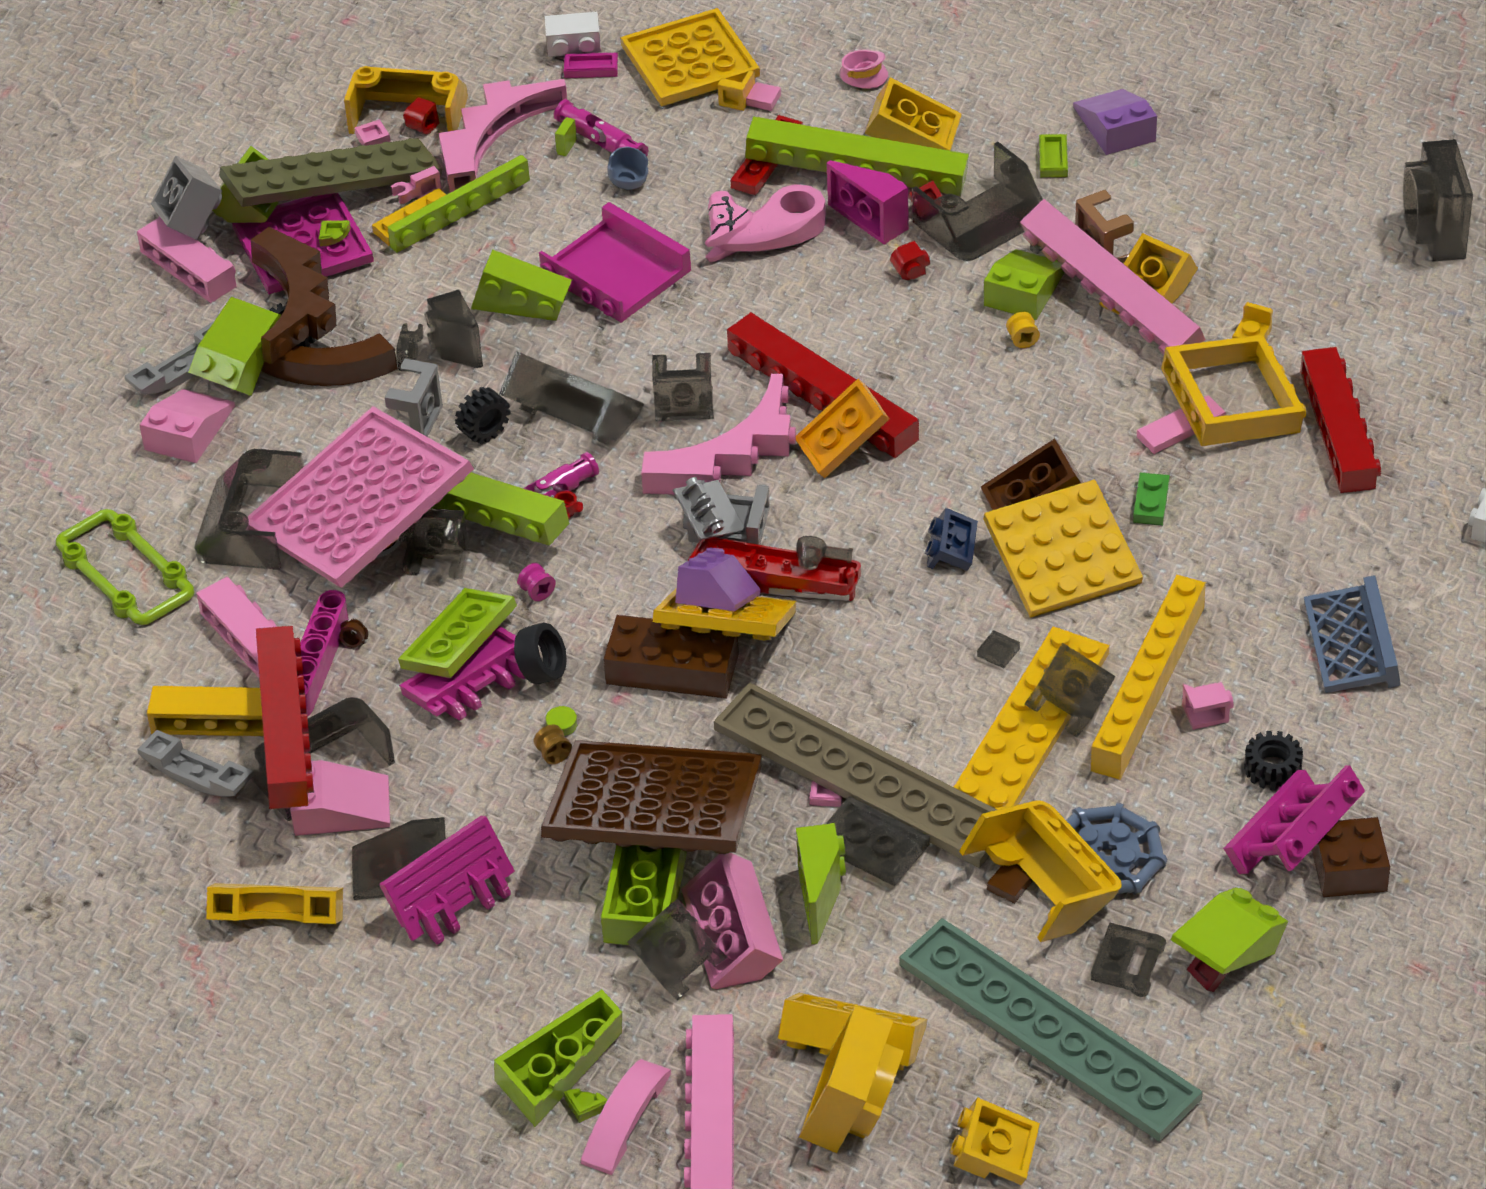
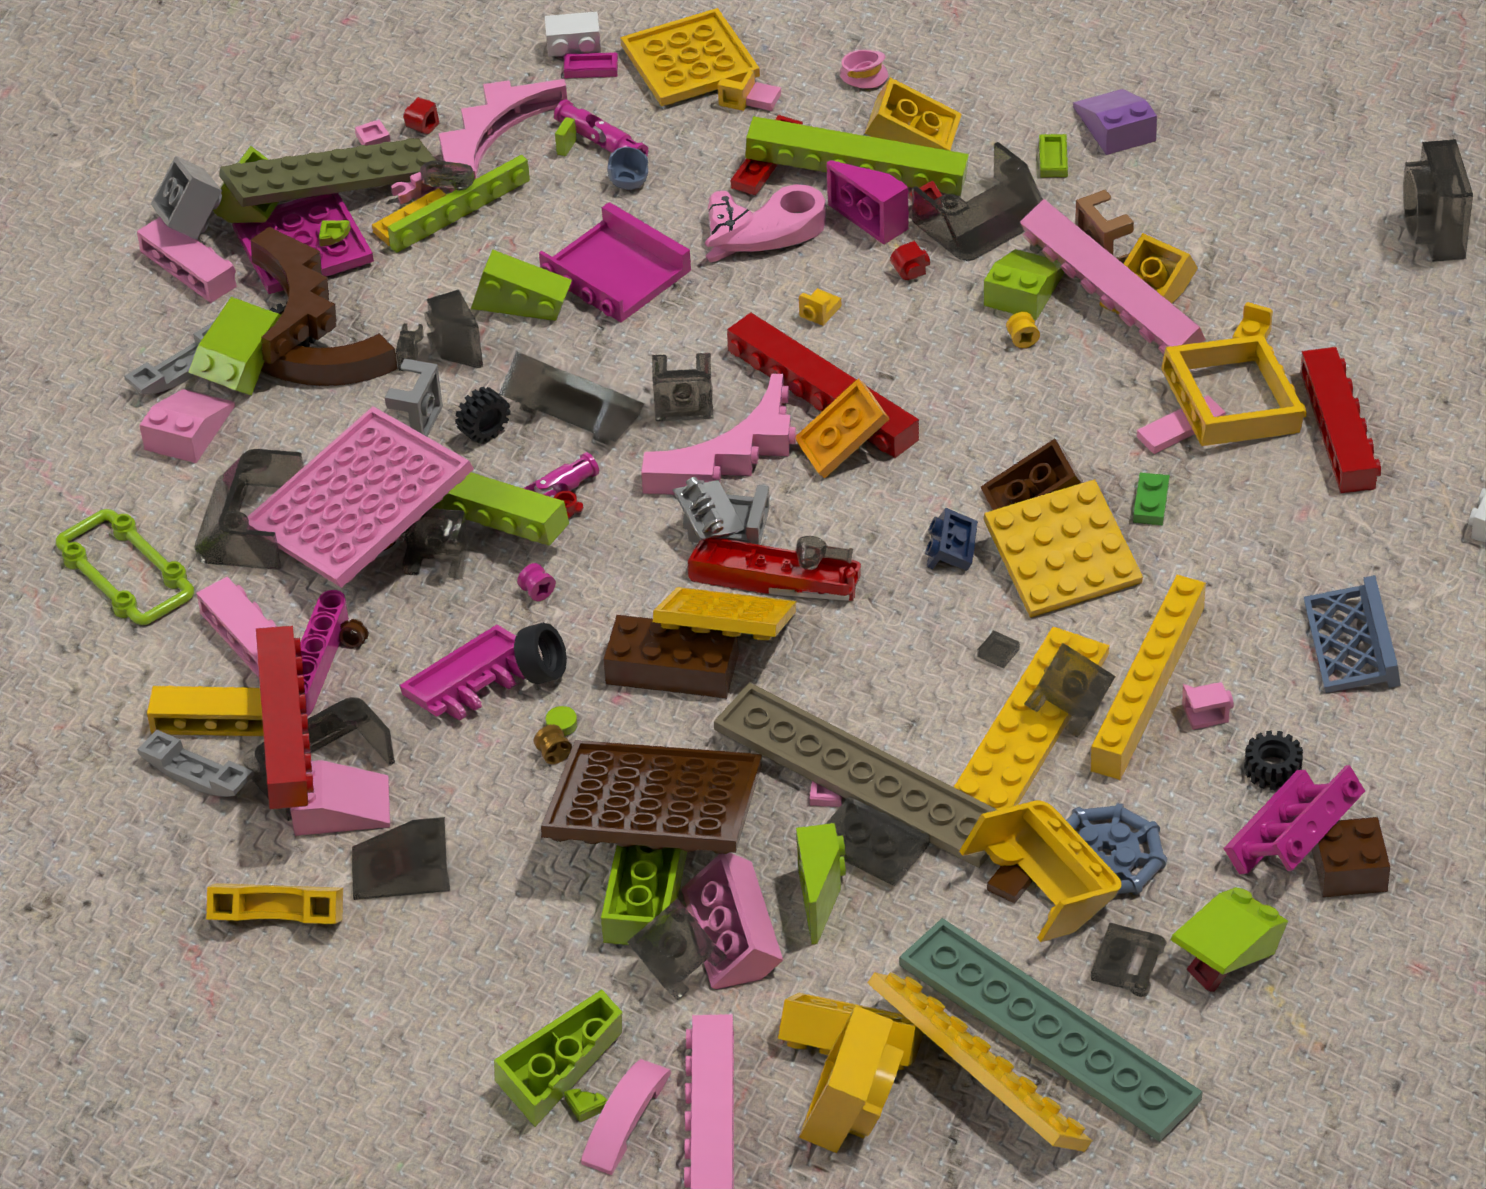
(405, 86): yellow windscreen -> none
(442, 880): dark pink hinge -> none
(447, 174): none -> clear smoke plate
(457, 632): lime plate -> none
(715, 581): medium lavender slope -> none
(818, 306): none -> yellow bracket
(974, 1056): none -> yellow plate
(994, 1142): yellow plate -> none

